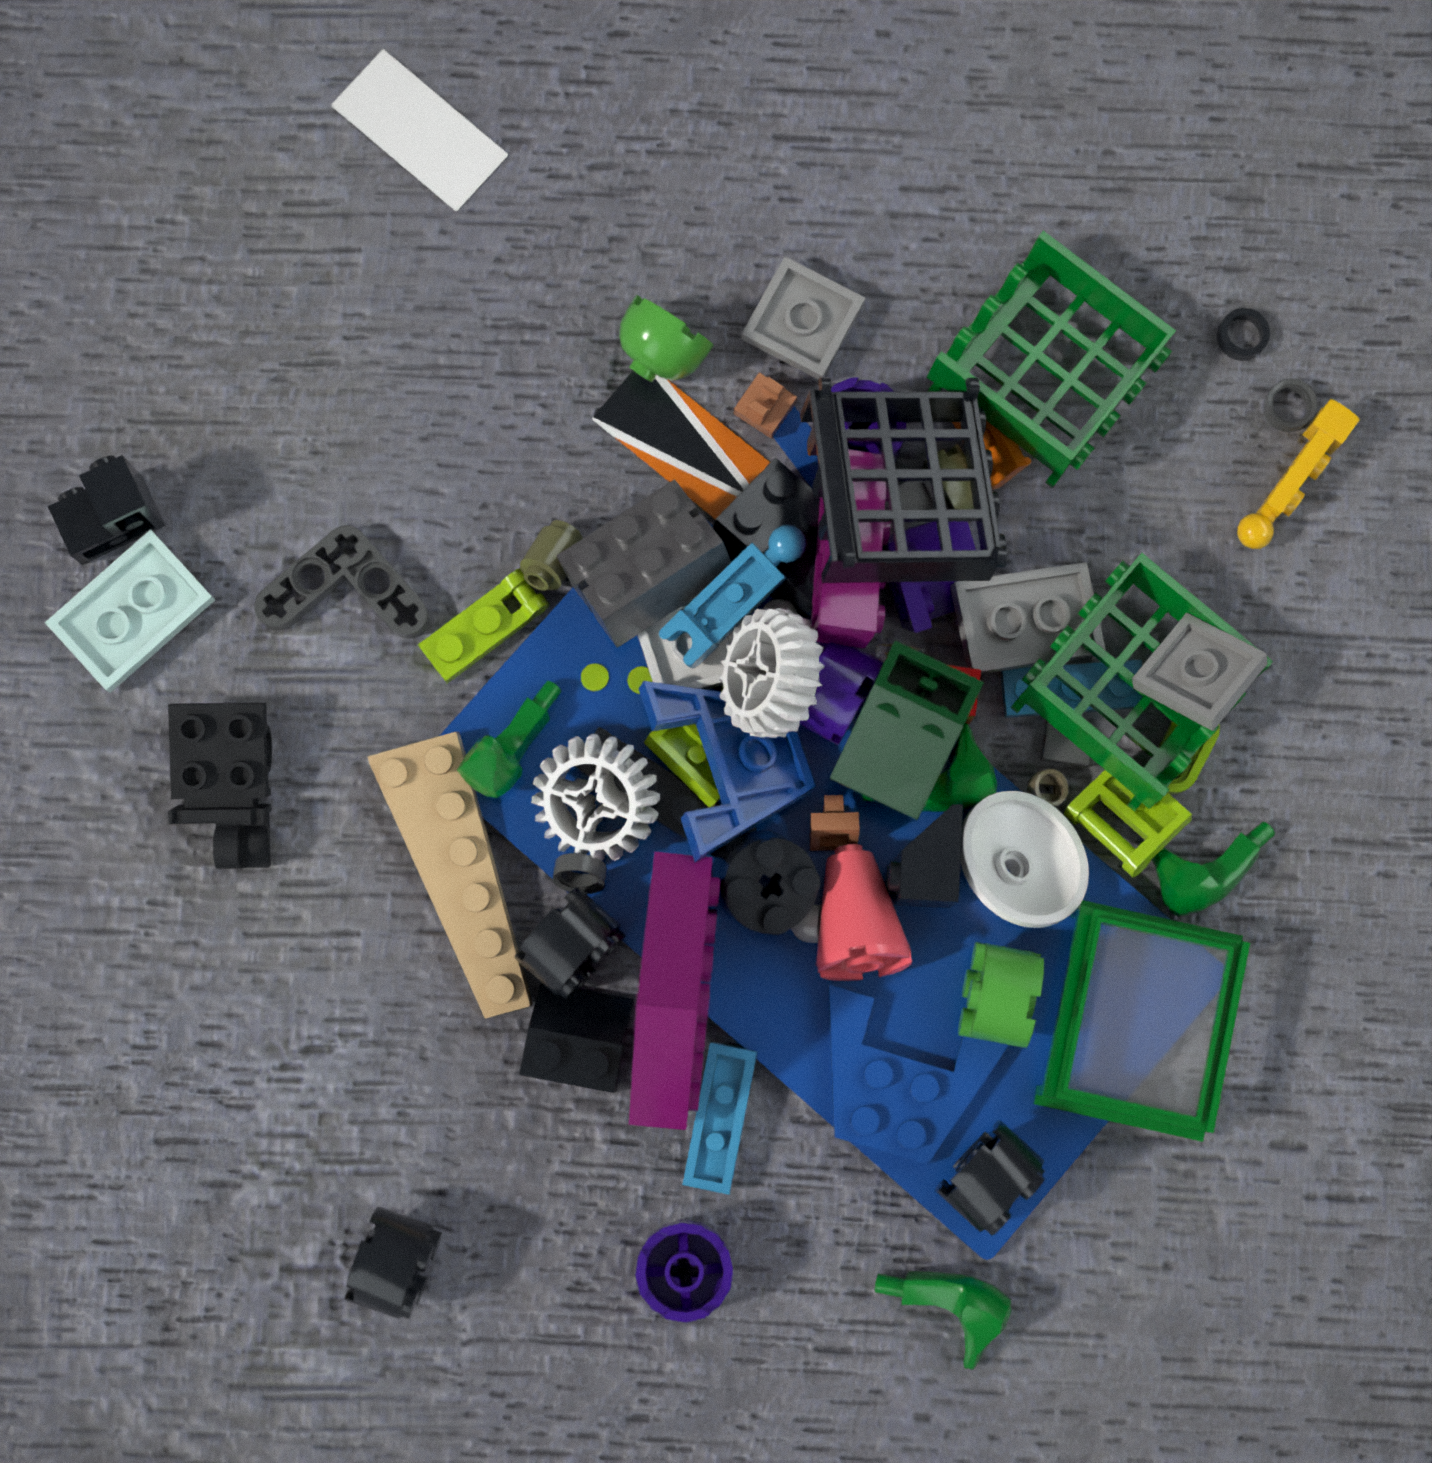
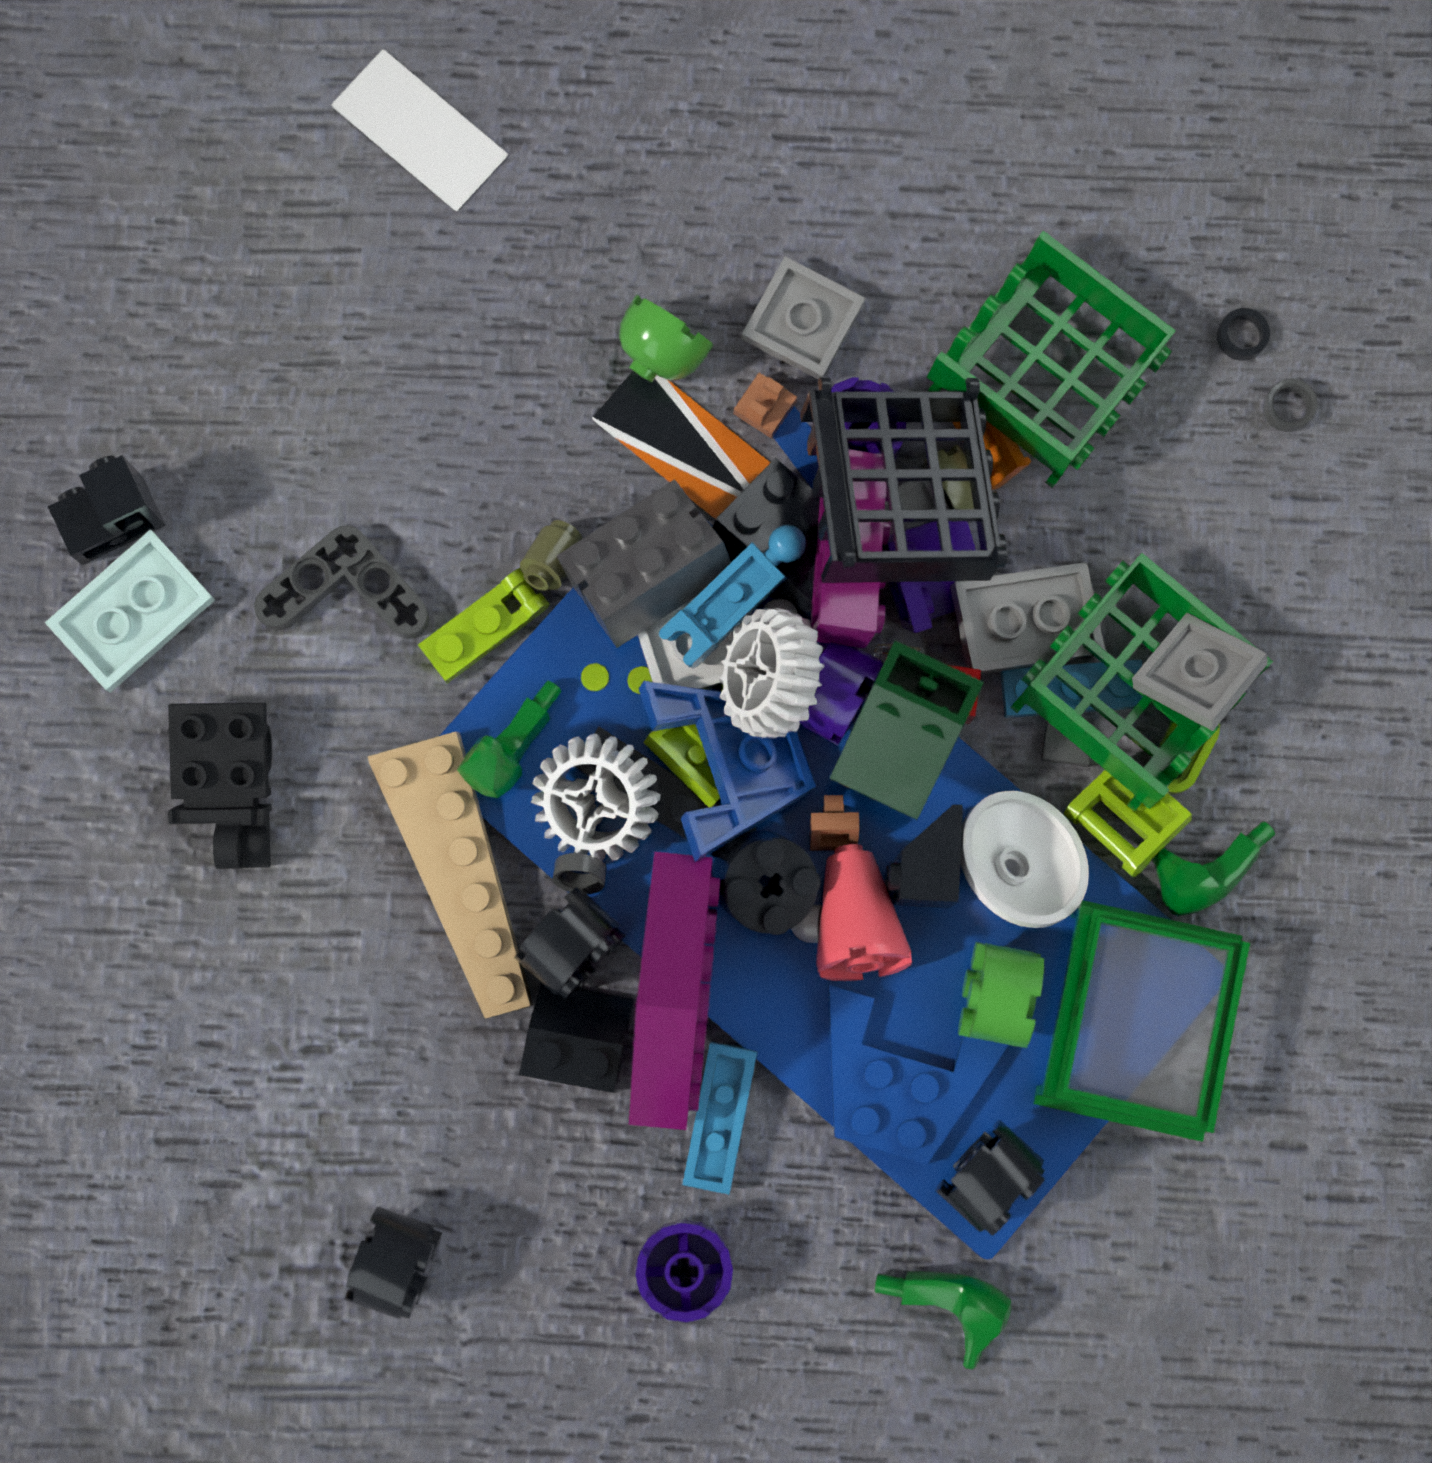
(965, 781): green animal -> none
(1049, 778): dark tan hinge -> none
(1325, 434): yellow plate -> none

